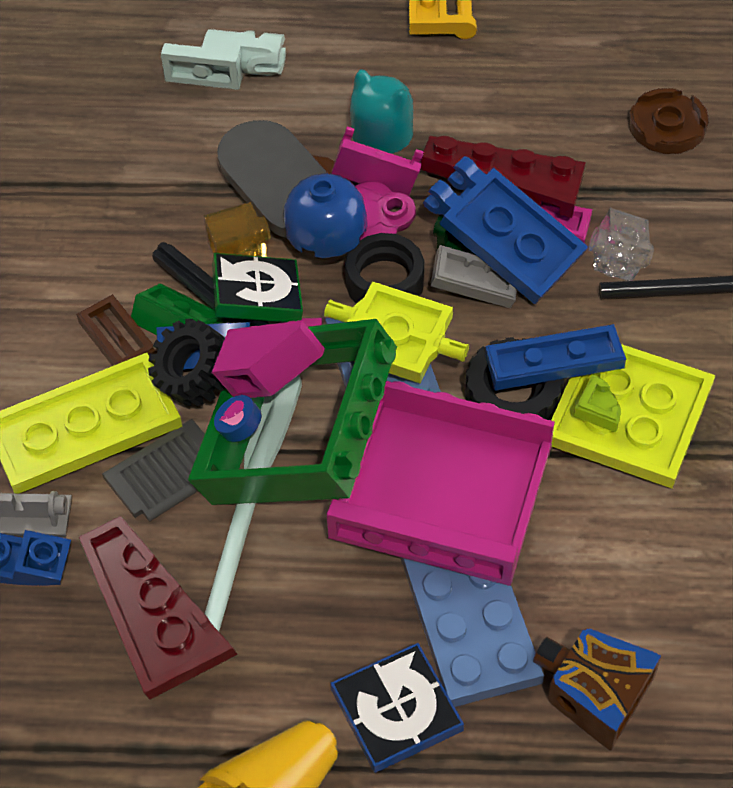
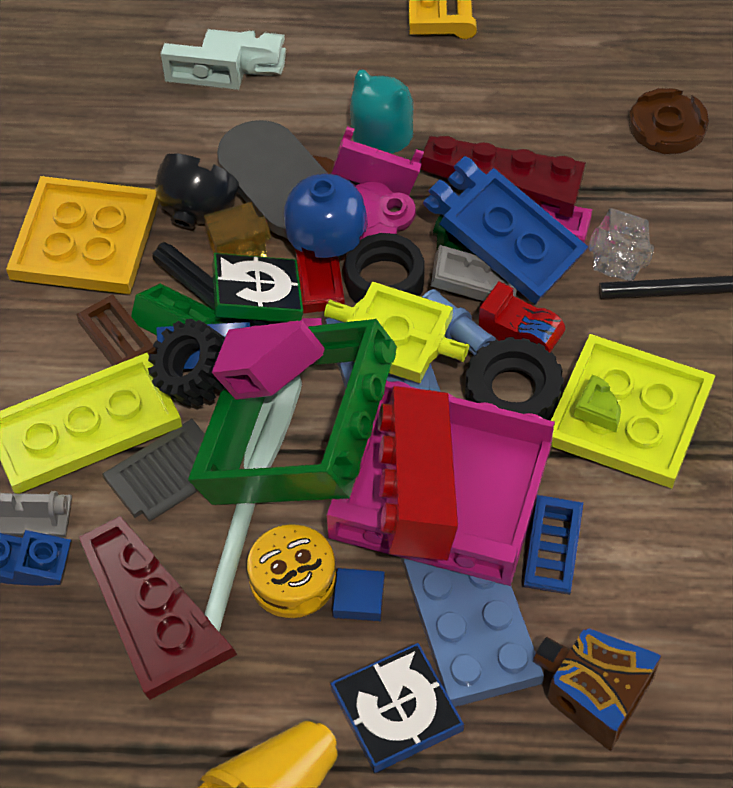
(83, 235): none -> yellow plate
(193, 191): none -> black cylinder
(237, 418): blue tile -> none
(291, 571): none -> yellow head
(319, 281): none -> red tile
(359, 594): none -> blue tile
(418, 474): none -> red brick
(462, 326): none -> medium blue pin
(511, 317): none -> red leg
(555, 357): blue tile -> none
(559, 510): none -> blue slope

